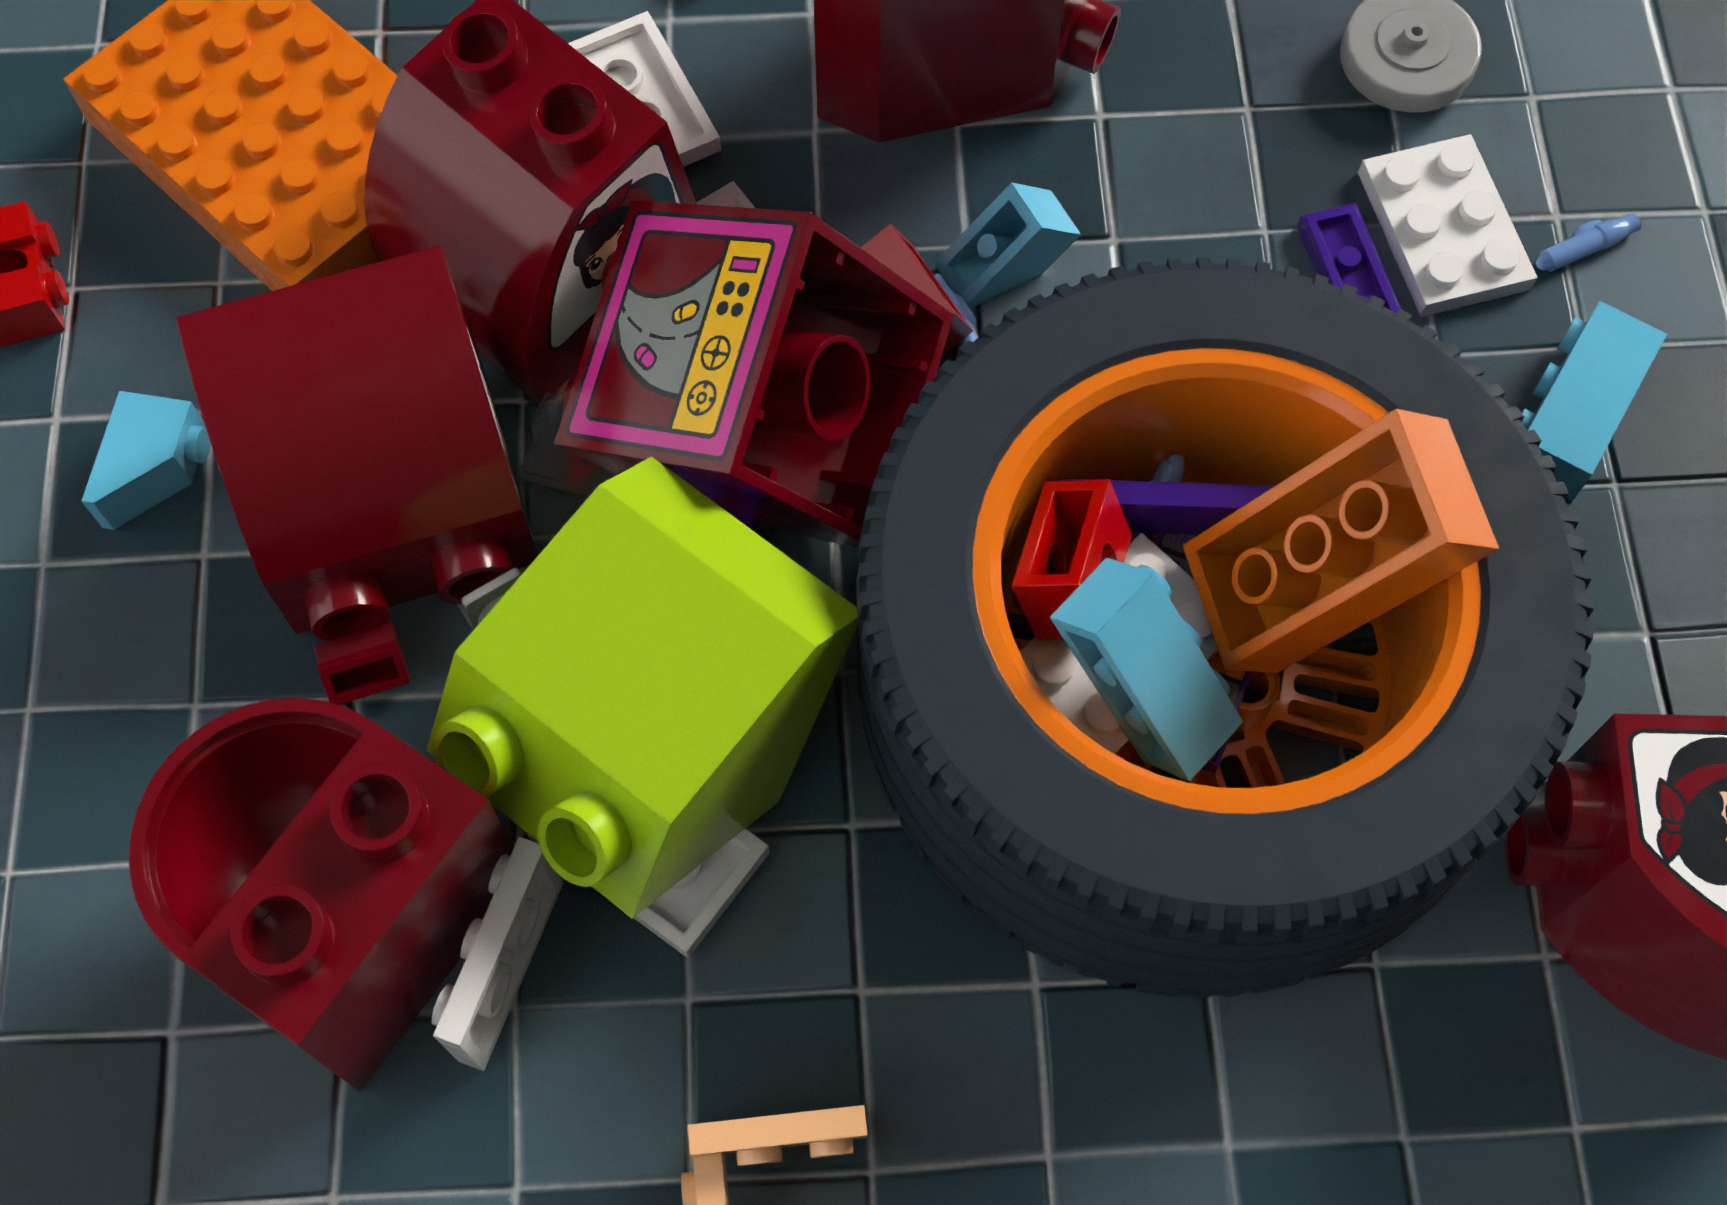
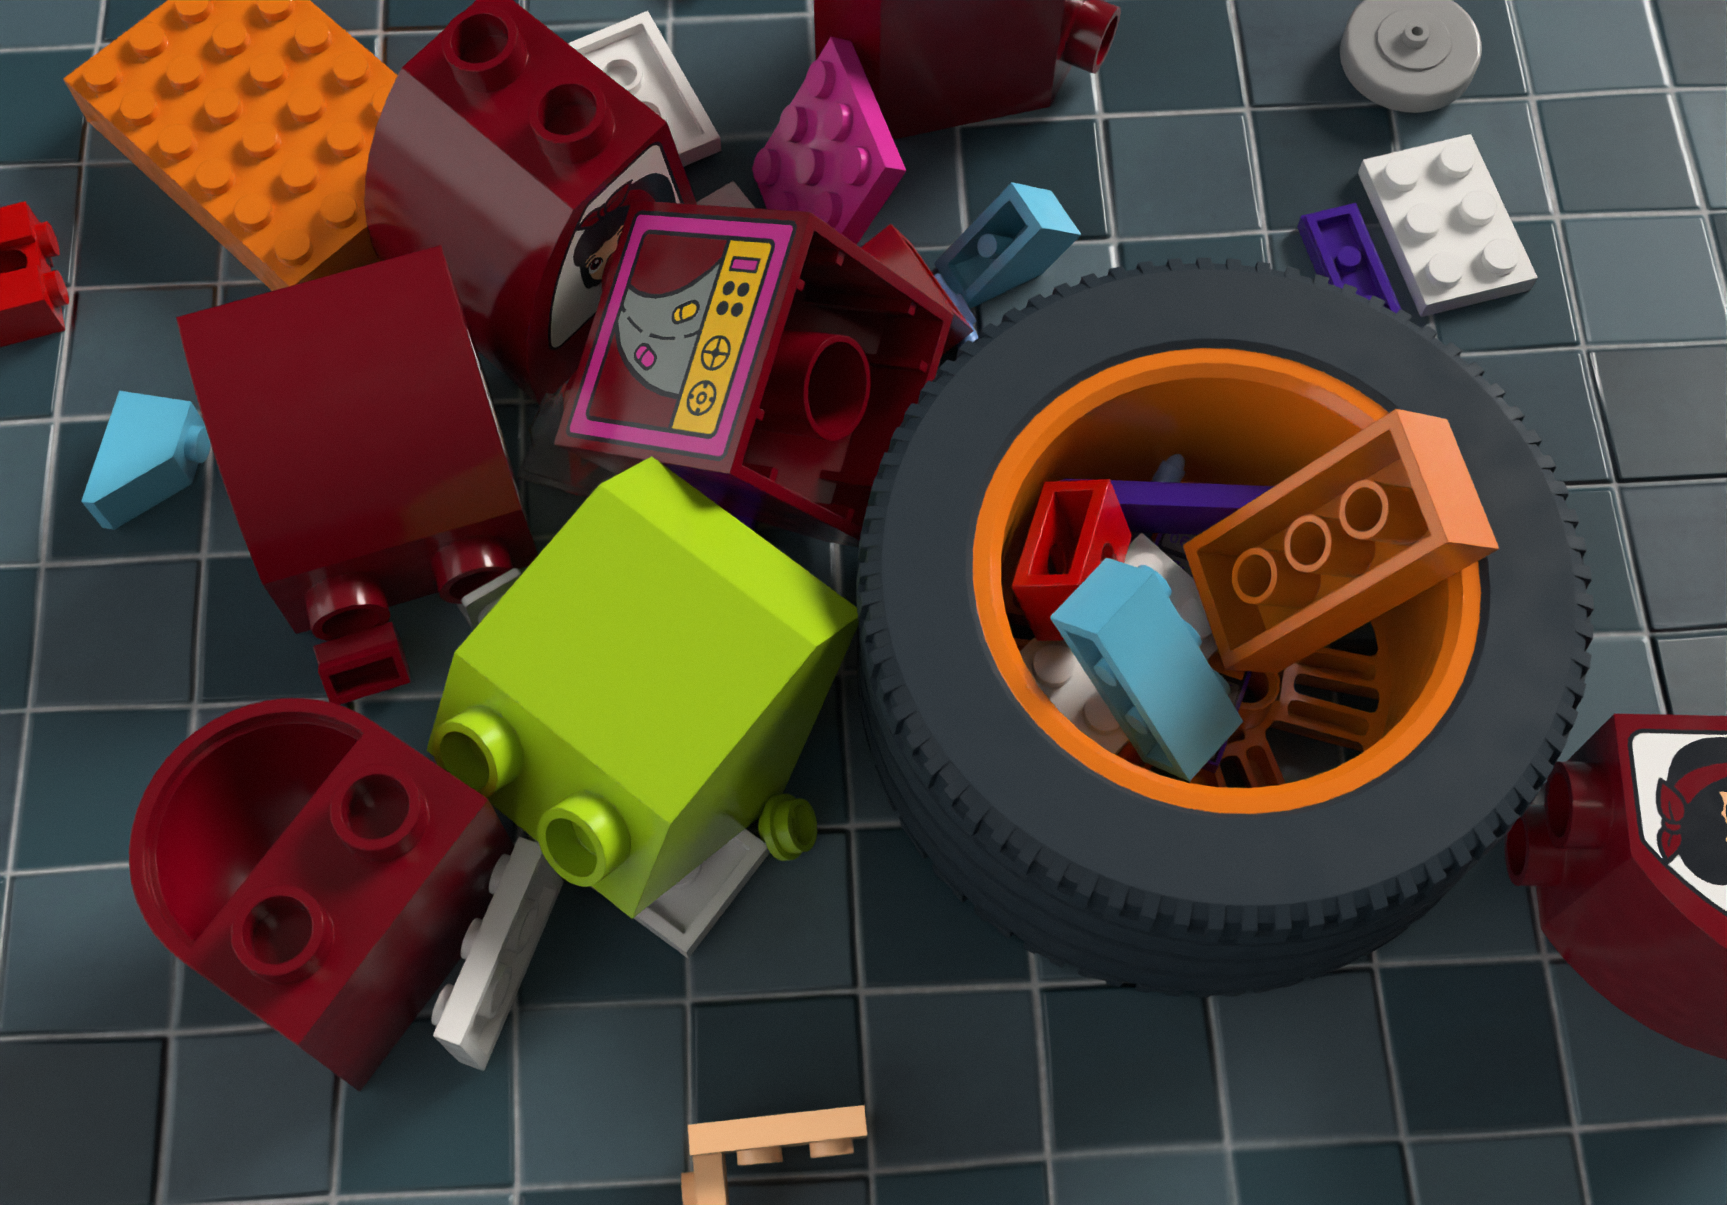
(787, 826): none -> lime plate
(831, 147): none -> dark pink plate
(1588, 240): medium blue piece -> none
(1590, 390): medium azure brick -> none

